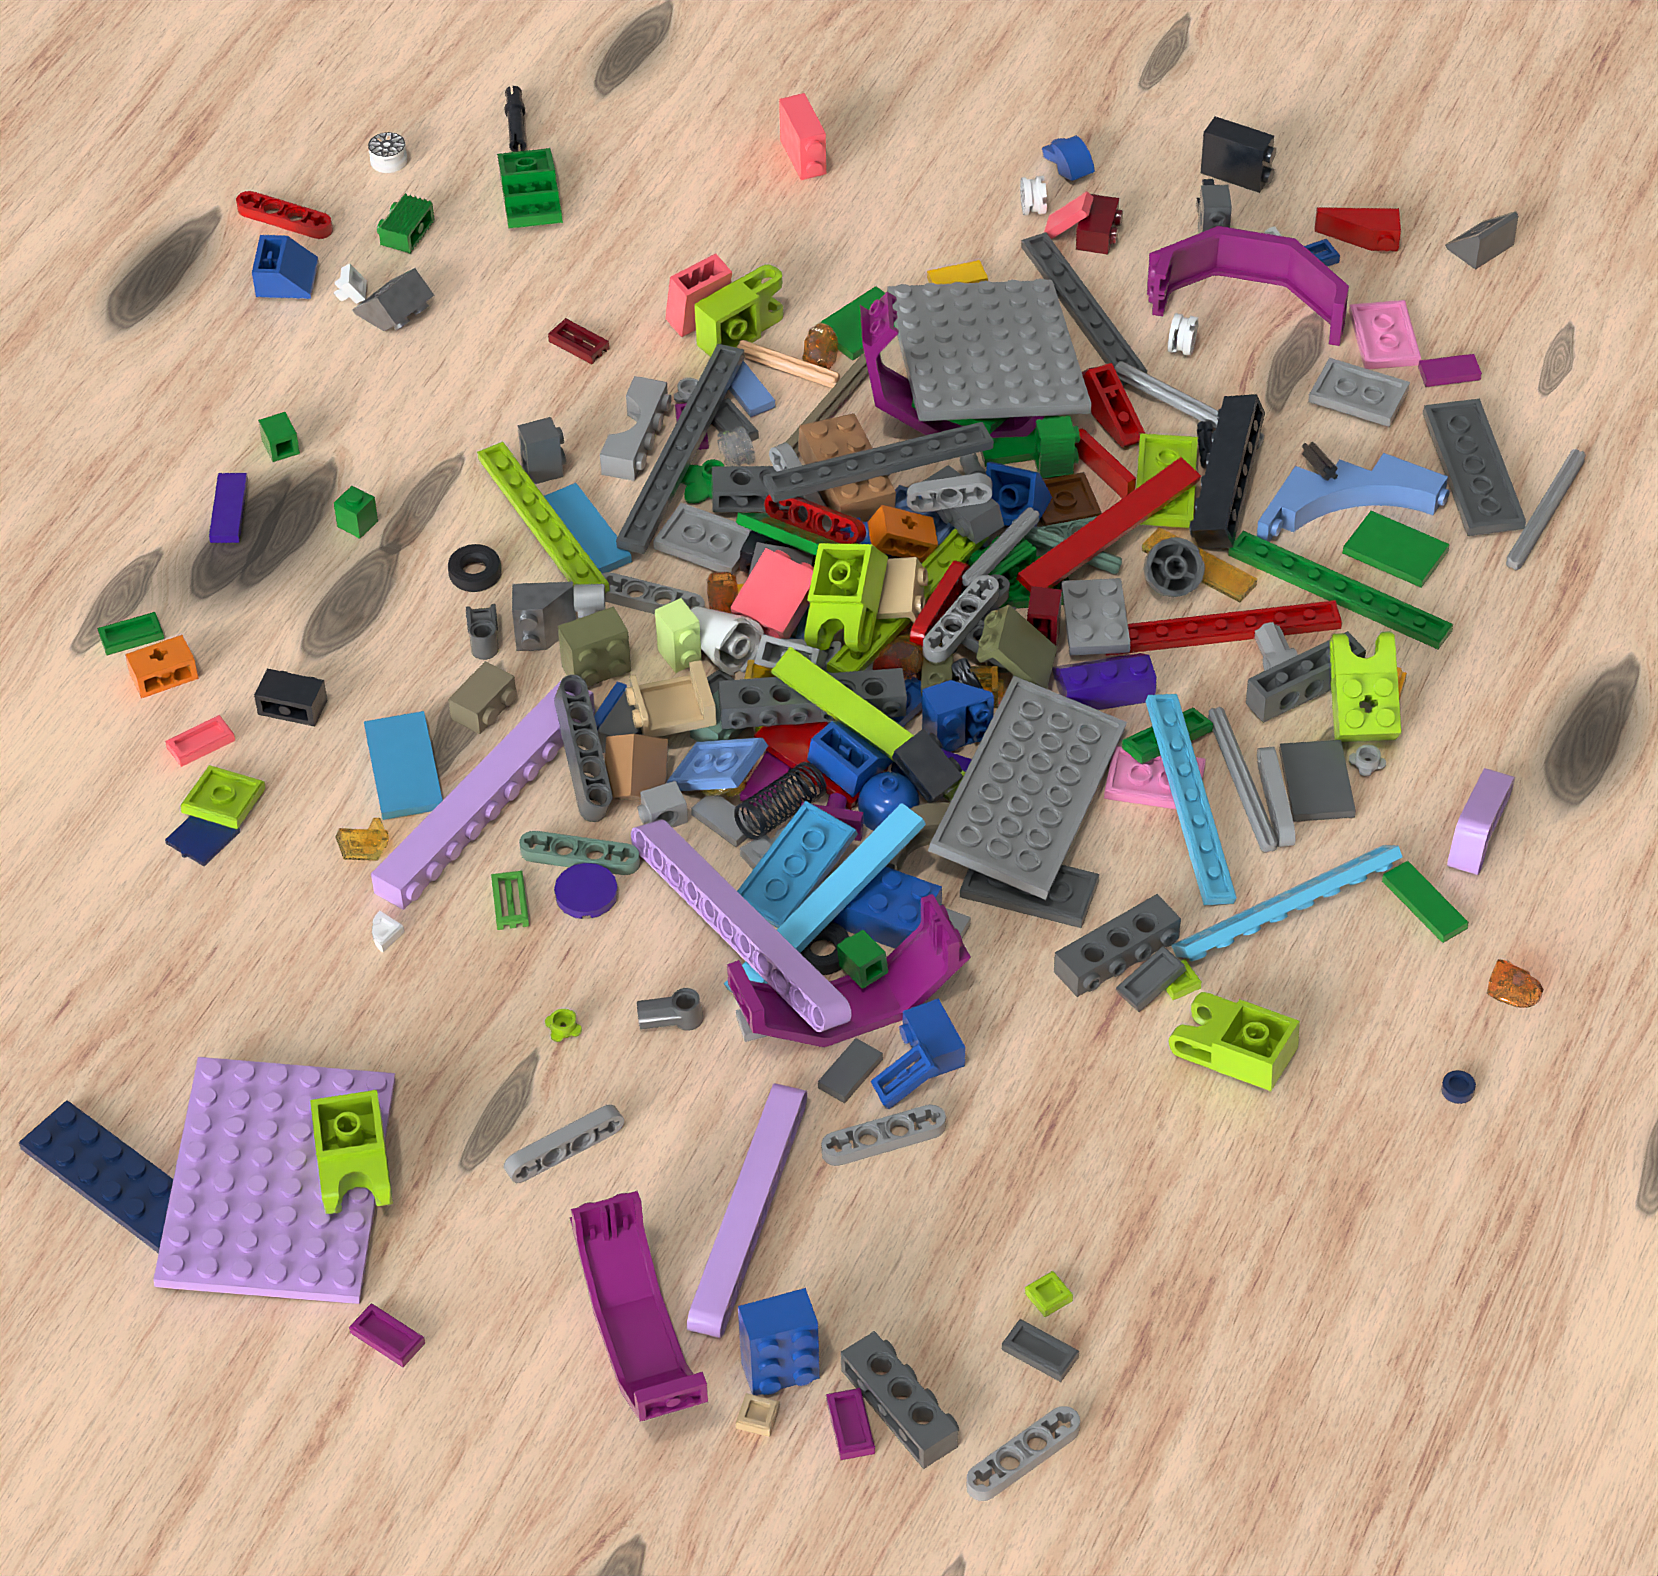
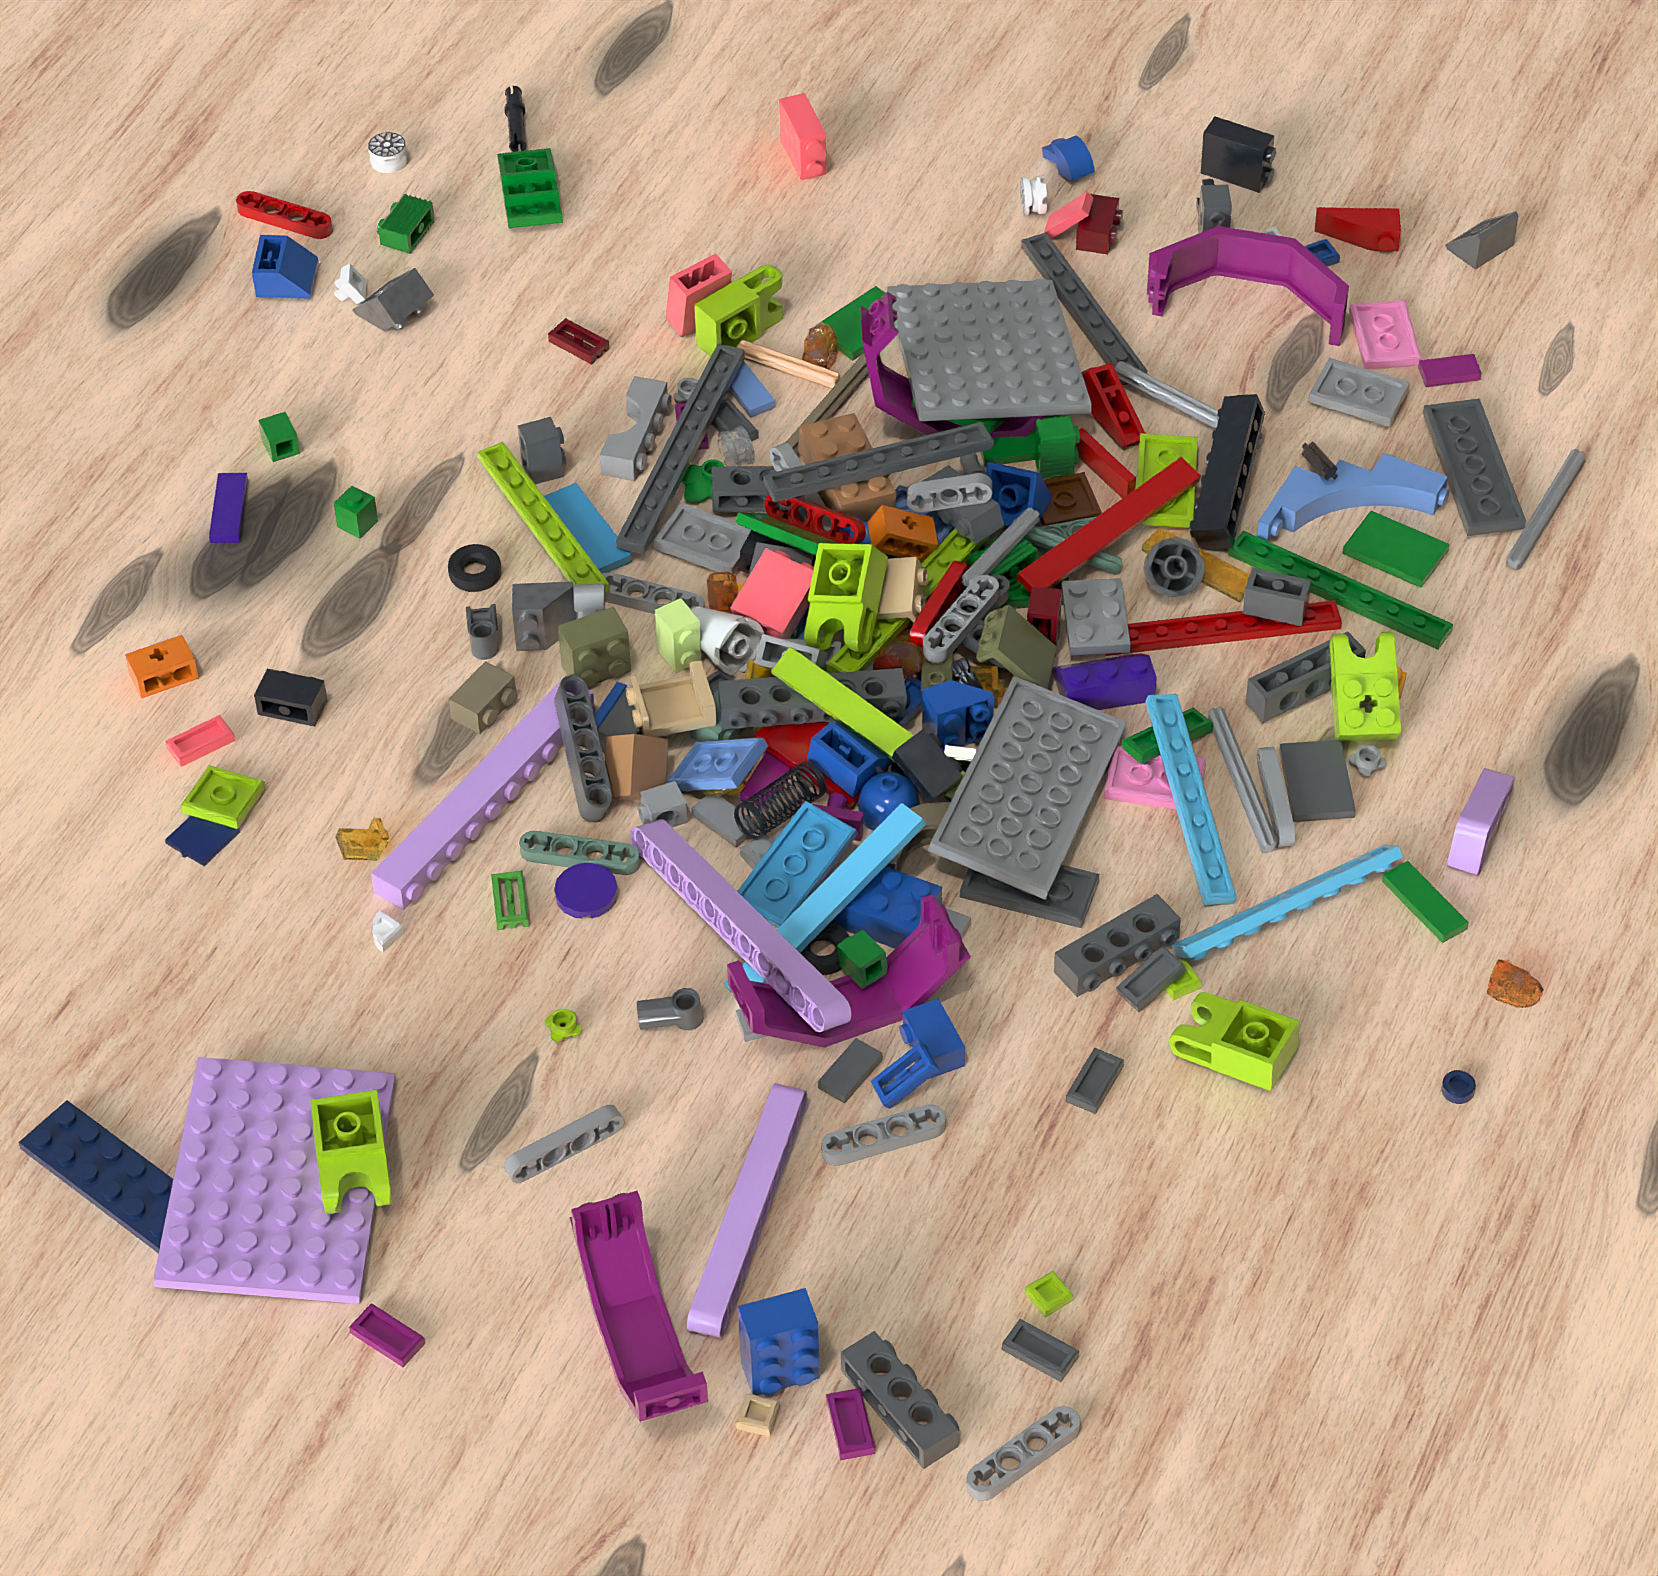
(130, 633): green tile -> none
(403, 765): dark azure tile -> none
(960, 754): none -> tile
(966, 273): yellow tile -> none
(1094, 1080): none -> dark grey tile
(1182, 334): white wheel -> none
(1204, 433): black axle -> none
(1273, 645): light grey piece -> none
(1276, 596): none -> dark grey brick

